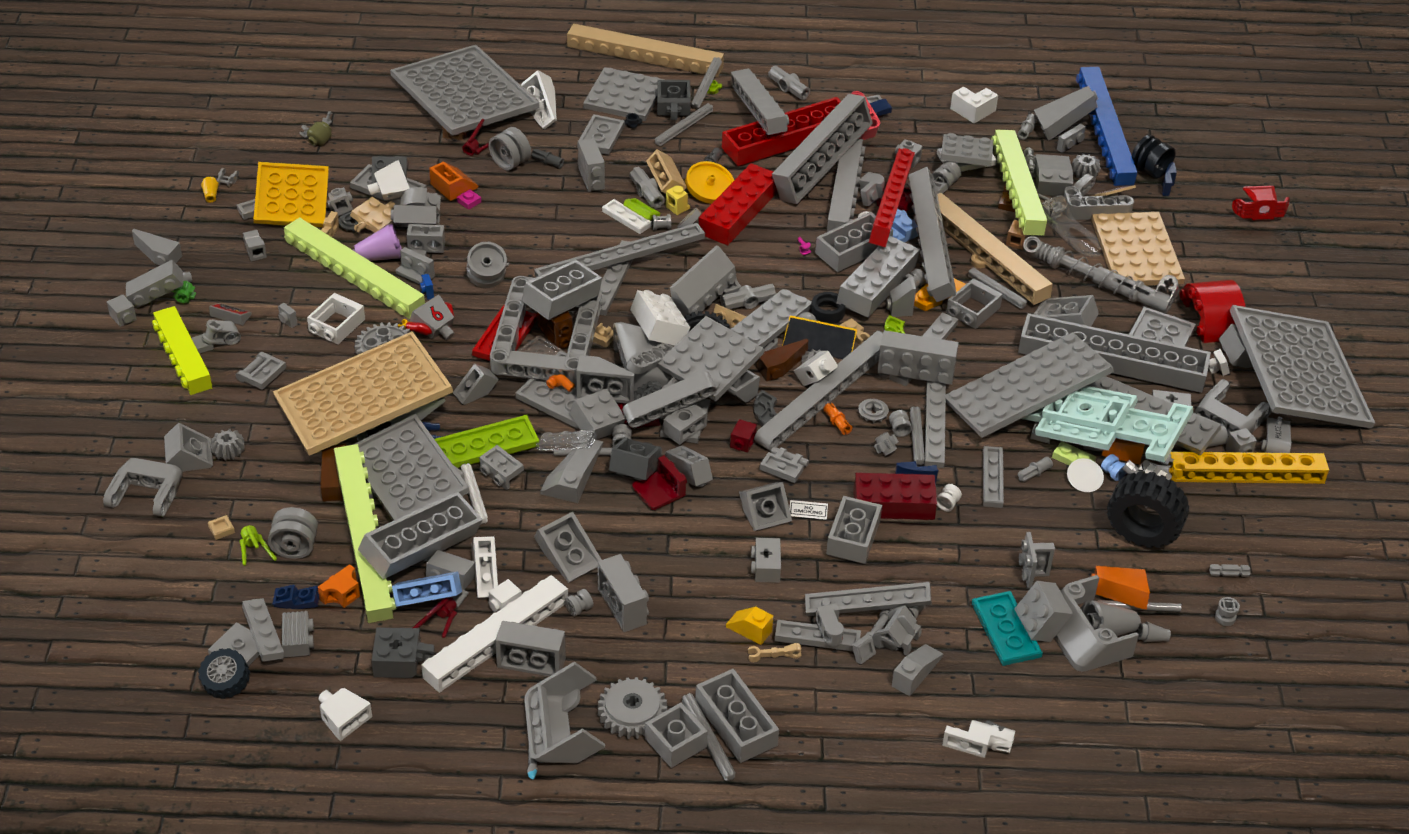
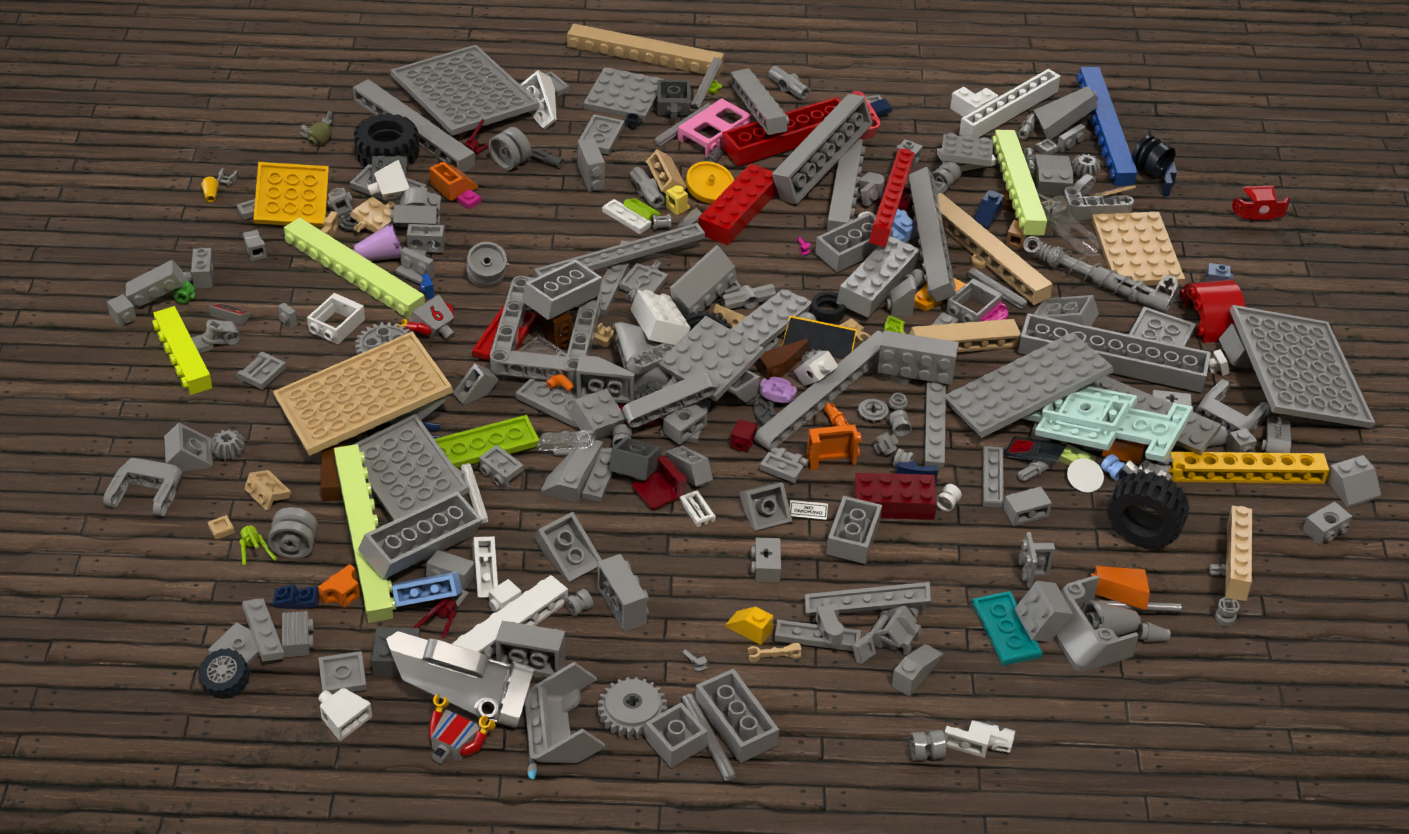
(157, 248): light grey slope -> none
(202, 268): none -> light grey brick
(266, 488): none -> tan bracket
(342, 672): none -> light grey plate
(386, 136): none -> black tyre
(430, 136): none -> light grey brick
(454, 735): none -> torso
(462, 676): none -> light grey panel
(559, 85): none -> light grey tile
(598, 479): none -> light grey plate
(642, 279): none -> light grey plate
(698, 663): none -> light grey hand
(703, 519): none -> white tile
(711, 116): none -> bright pink window
(777, 390): none -> lavender tile
(833, 443): none -> orange panel
(898, 401): none -> light grey plate
(902, 456): none -> light grey wheel
(917, 435): light grey axle -> none
(933, 740): none -> light grey wheel
(974, 335): none -> tan brick
(989, 209): none -> dark blue slope
(997, 313): none -> dark pink plate
(1010, 104): none -> white brick
(1027, 506): none -> light grey brick
(1035, 450): none -> black sticker
(1047, 147): none -> light grey tile
(1218, 272): none -> sand blue brick
(1239, 553): none -> tan brick
(1327, 523): none -> light grey brick
(1354, 481): none -> light grey slope

